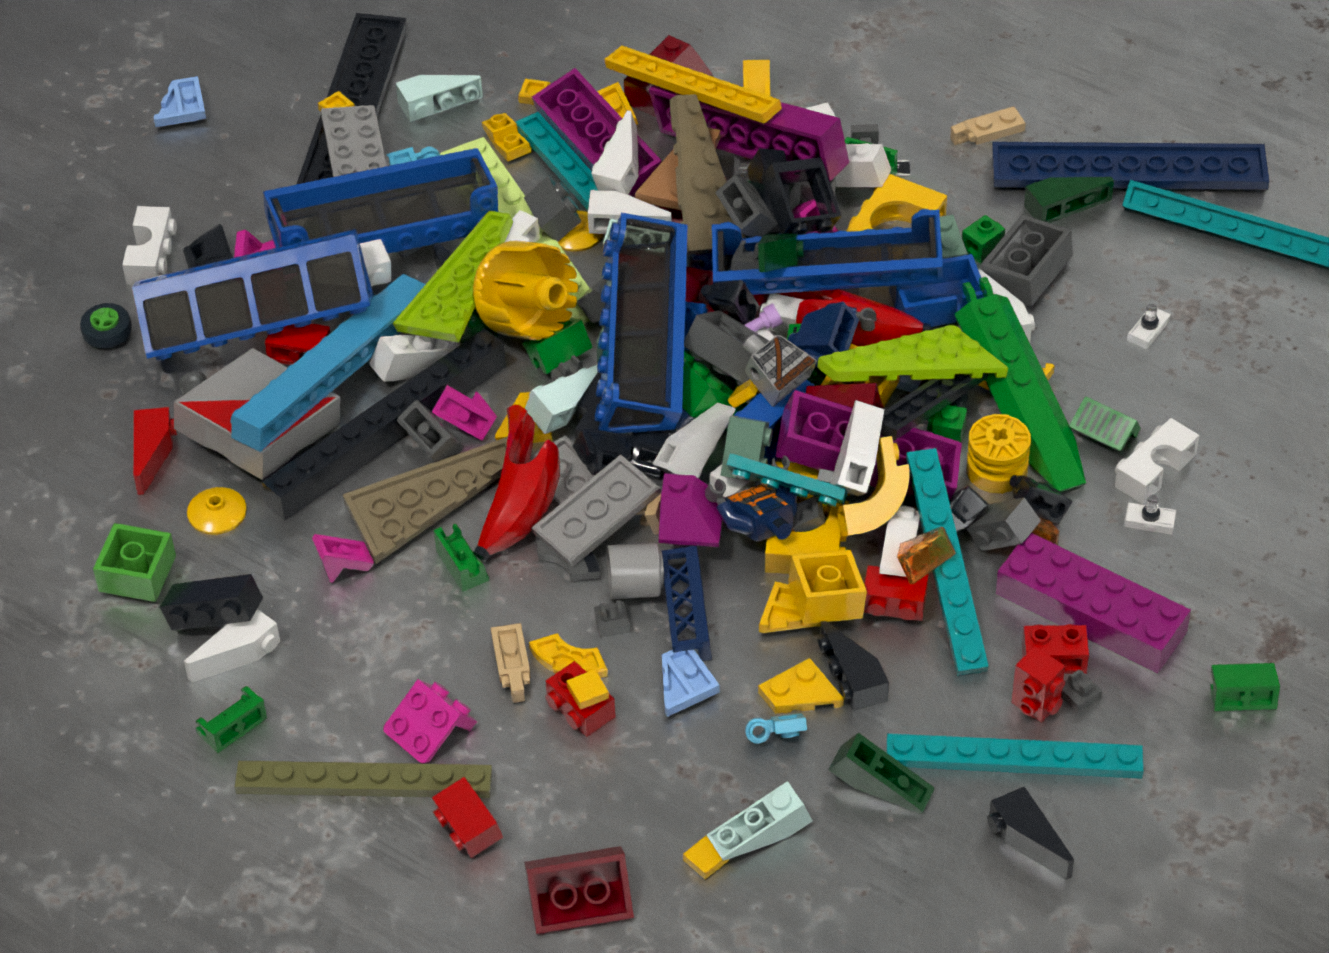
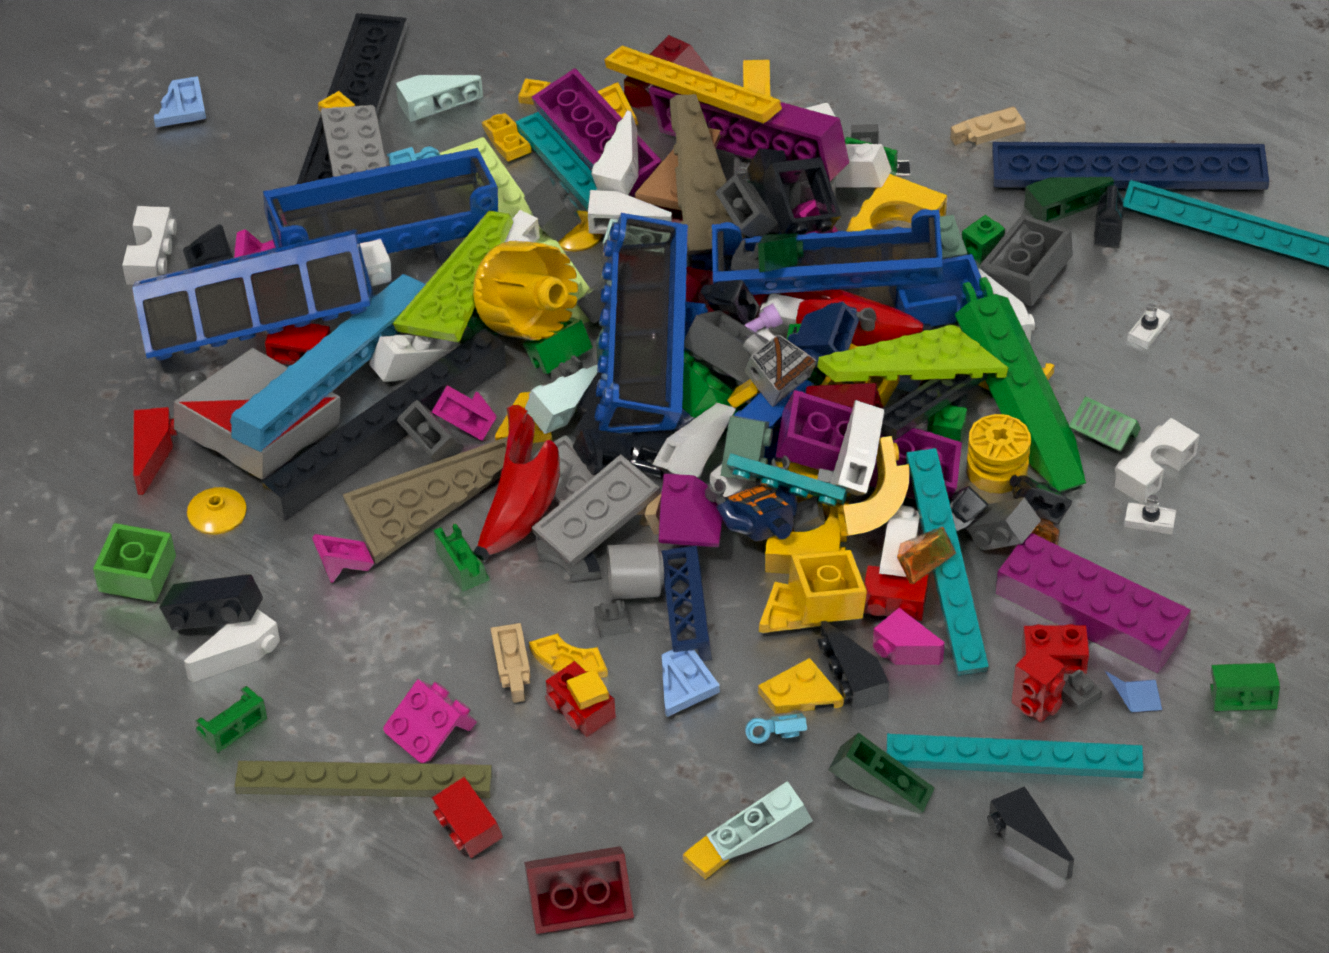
(105, 325): black wheel -> none
(907, 641): none -> dark pink slope
(1109, 218): none -> black piece
(1138, 695): none -> medium blue sticker

